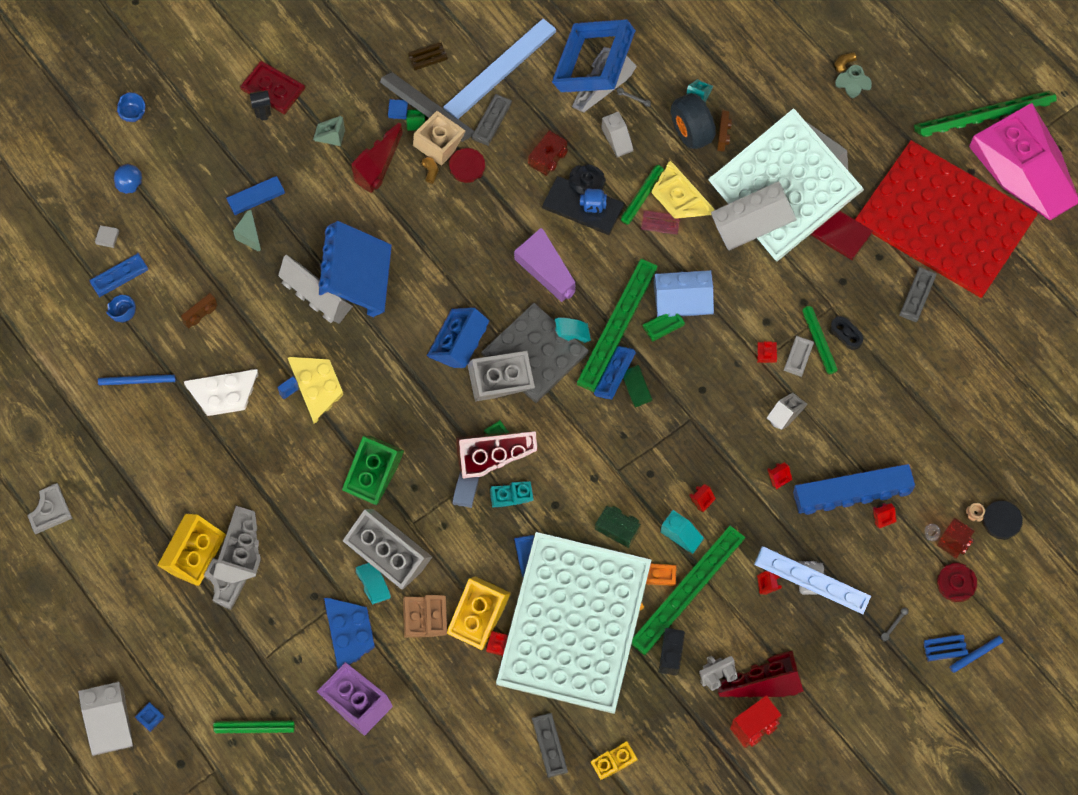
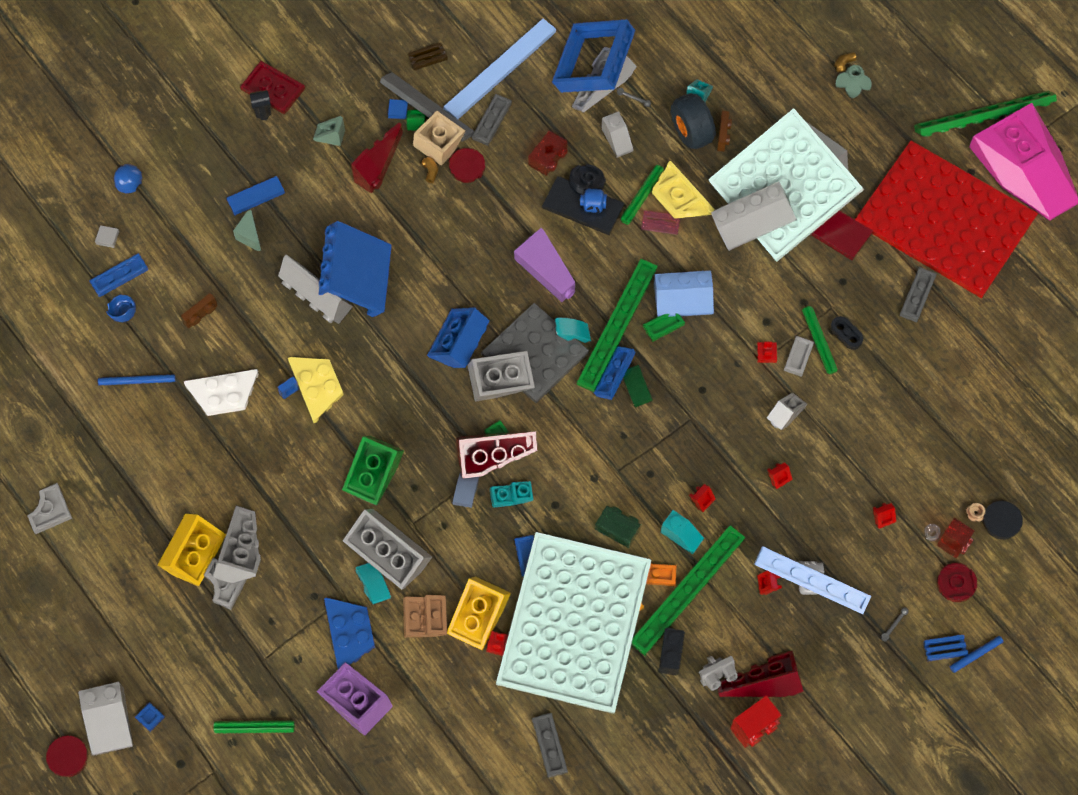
(67, 756): none -> dark red tile
(131, 107): blue hair -> none
(614, 761): yellow slope -> none
(853, 489): blue brick -> none

